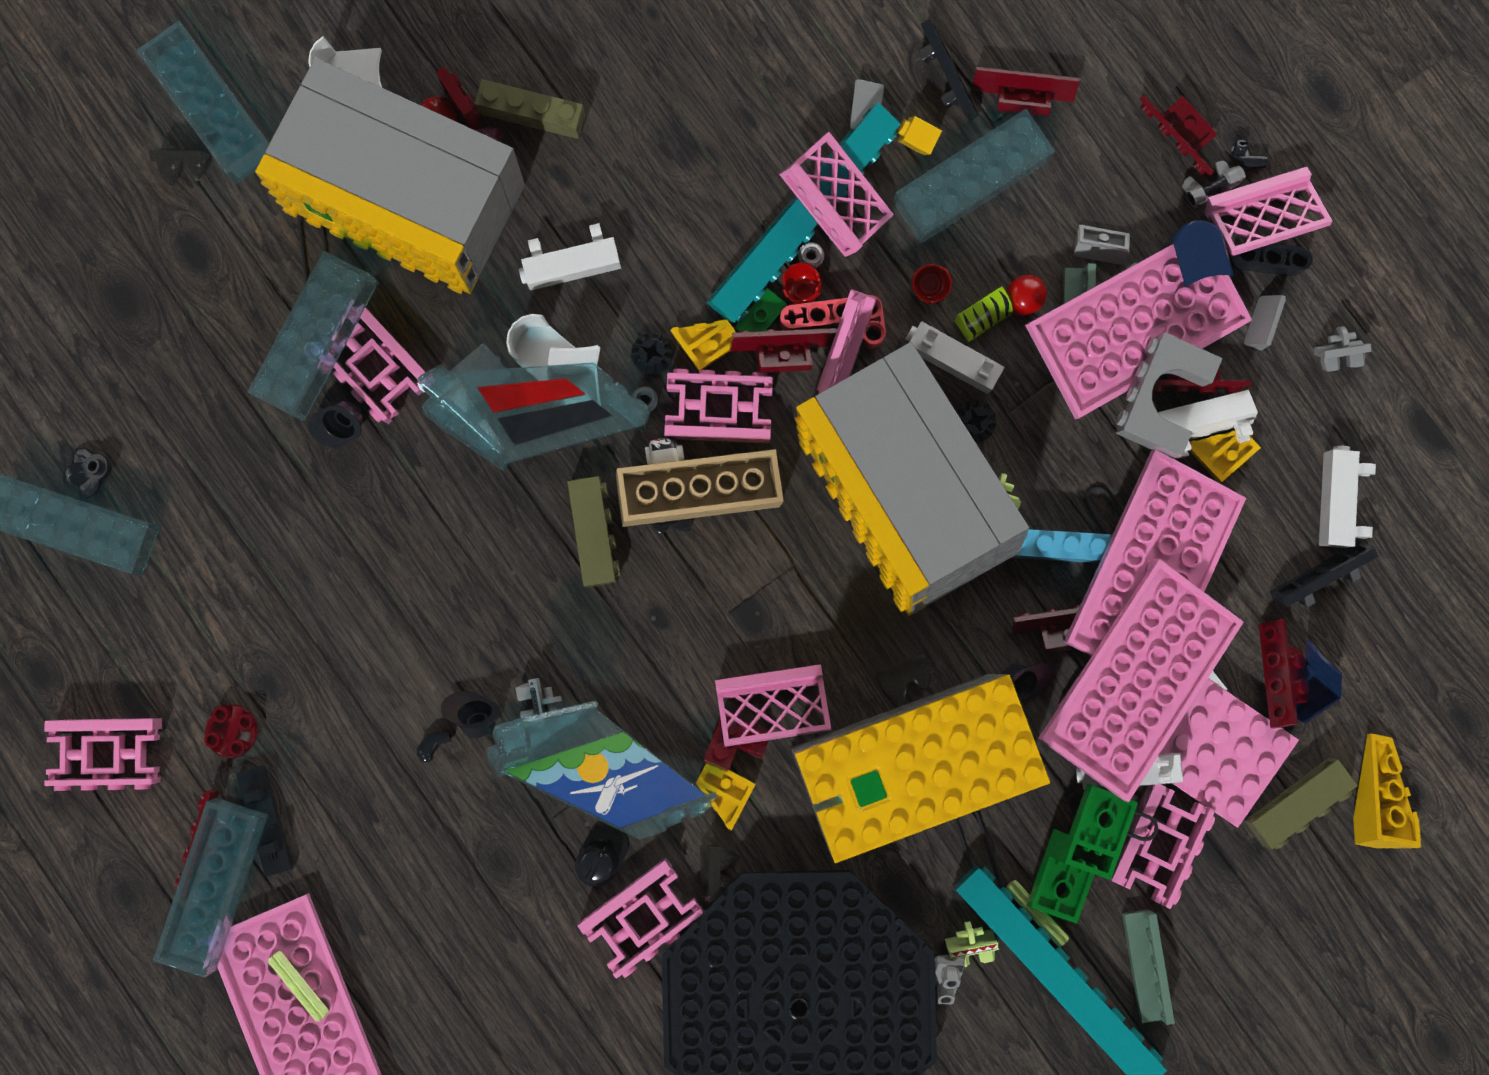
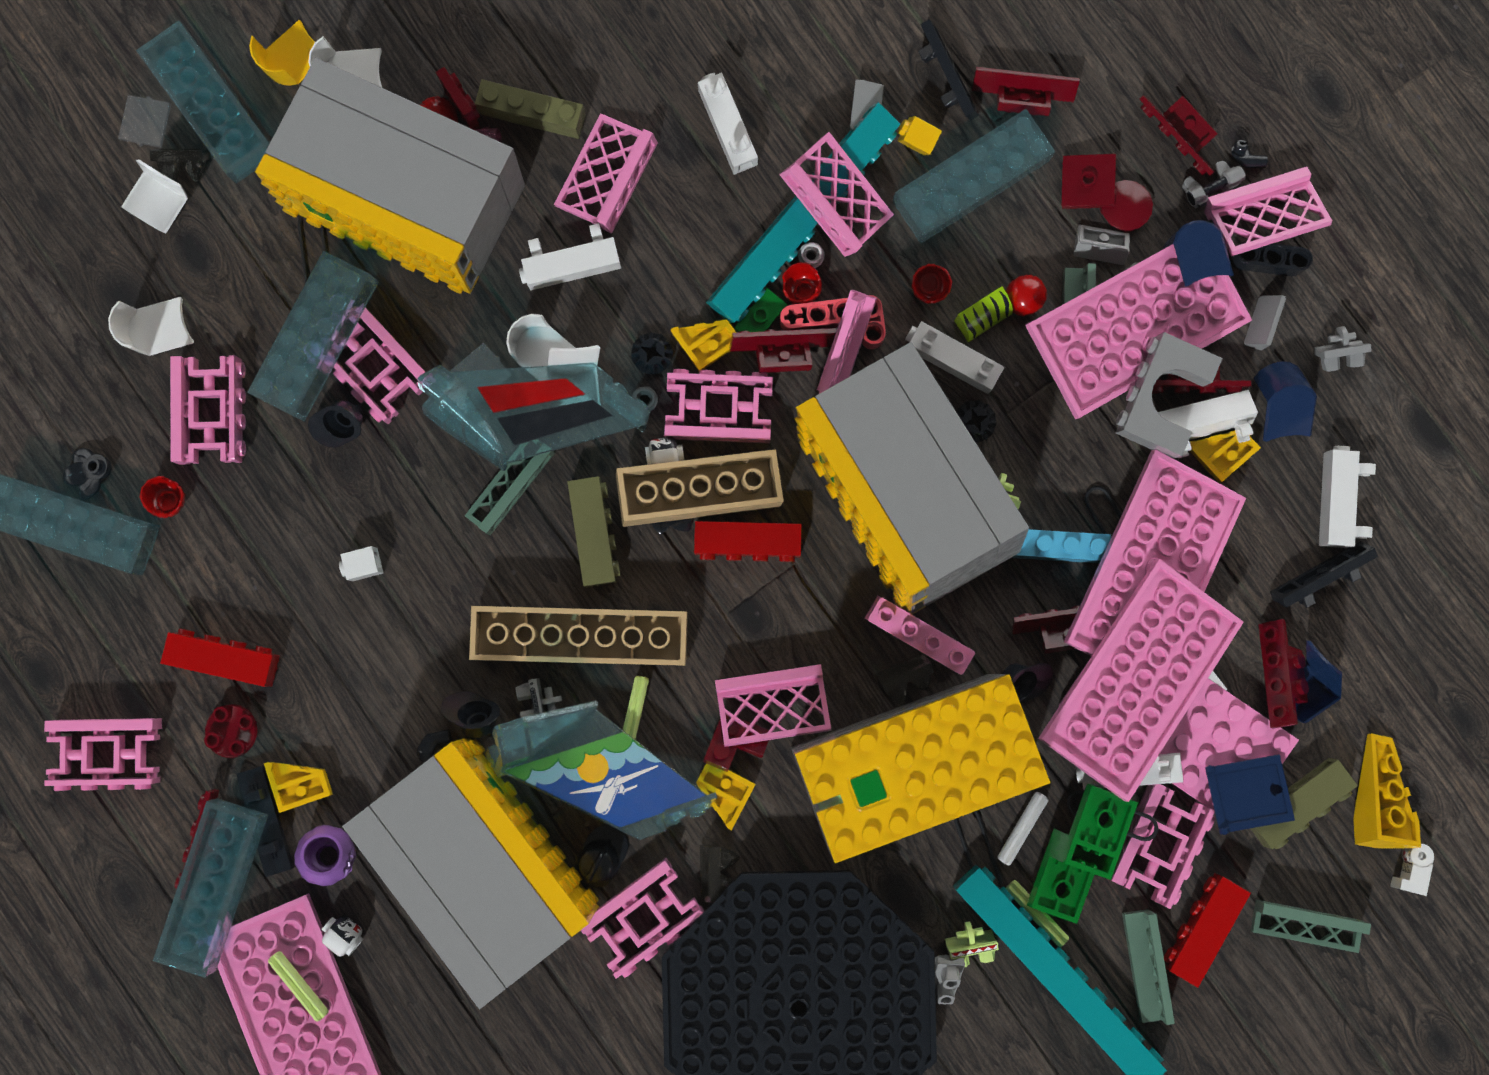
(144, 121): none -> clear piece
(150, 328): none -> white piece
(155, 198): none -> white piece
(162, 497): none -> red hair
(185, 409): none -> bright pink fence
(220, 659): none -> red brick
(286, 57): none -> yellow piece
(296, 784): none -> yellow wing
(308, 855): none -> medium lavender piece
(342, 935): none -> white head
(360, 564): none -> white brick
(473, 869): none -> light grey piece
(511, 496): none -> sand green fence
(578, 635): none -> tan brick
(627, 175): none -> bright pink fence
(635, 705): none -> yellowish green axle
(727, 123): none -> white brick
(747, 539): none -> red brick
(920, 635): none -> bright pink fence
(1022, 828): none -> white axle
(1088, 181): none -> dark red plate
(1131, 207): none -> dark red dish
(1206, 929): none -> red brick
(1249, 794): none -> dark blue container
(1289, 400): none -> dark blue piece
(1313, 918): none -> sand green fence
(1415, 870): none -> white leg

